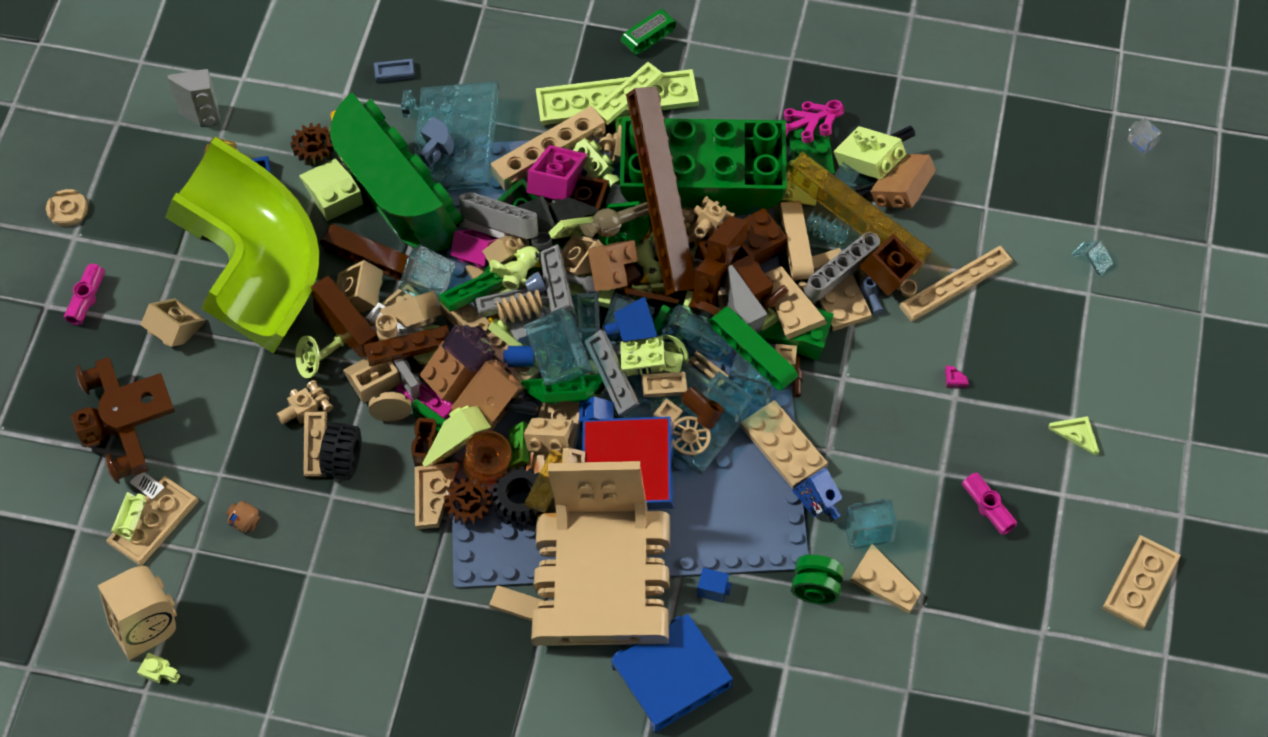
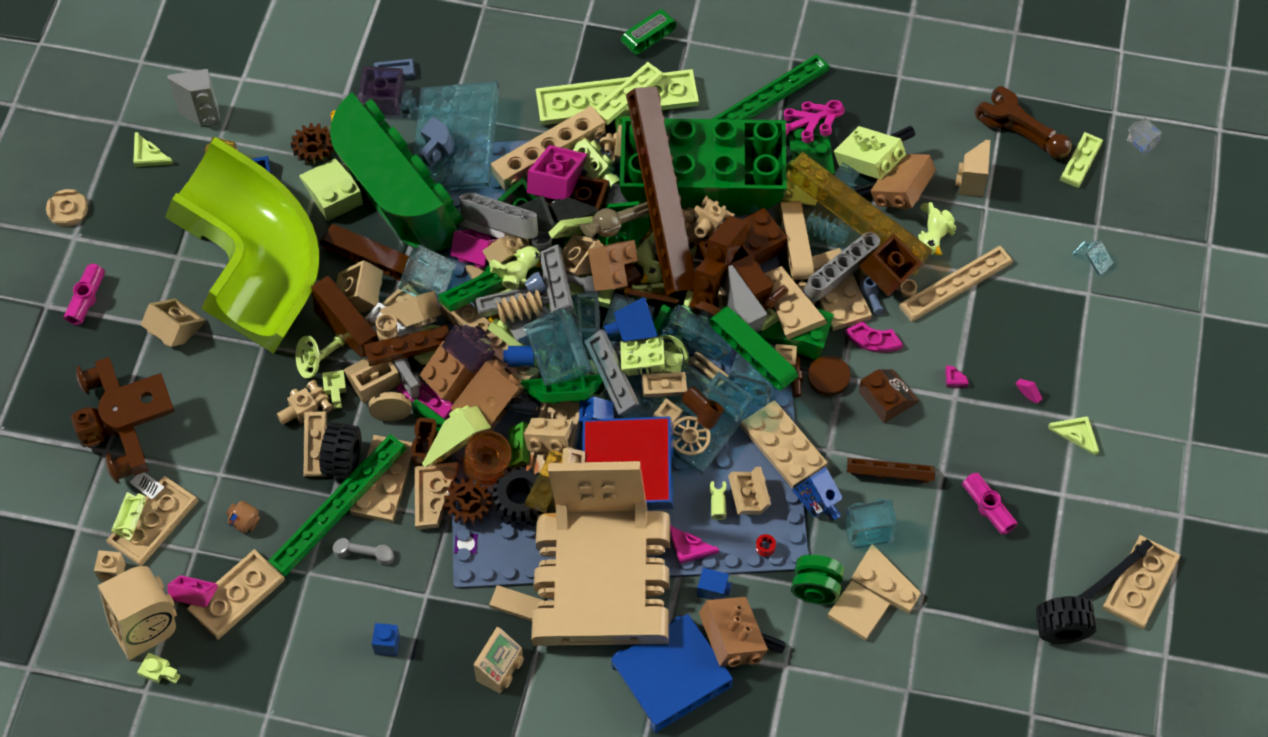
(109, 565): none -> tan brick
(148, 154): none -> yellowish green tile
(191, 590): none -> dark pink slope
(238, 594): none -> tan tile
(334, 385): none -> yellowish green plate
(337, 505): none -> green plate
(383, 553): none -> light grey bar
(384, 87): none -> clear purple brick
(385, 494): none -> tan plate
(385, 639): none -> blue brick
(470, 544): none -> tile
(498, 661): none -> tan slope
(689, 546): none -> dark pink tile
(718, 501): none -> yellowish green bar
(735, 632): none -> medium nougat piece
(749, 492): none -> tan bracket
(765, 538): none -> red bush
(776, 90): none -> green tile
(829, 375): none -> reddish brown tile
(858, 610): none -> tan tile
(873, 339): none -> dark pink tile
(886, 393): none -> reddish brown slope
(898, 470): none -> reddish brown plate
(938, 226): none -> yellowish green animal
(974, 171): none -> tan slope
(1011, 116): none -> reddish brown piece
(1029, 390): none -> dark pink tile
(1065, 619): none -> black tyre
(1081, 160): none -> yellowish green tile
(1139, 551): none -> black sword

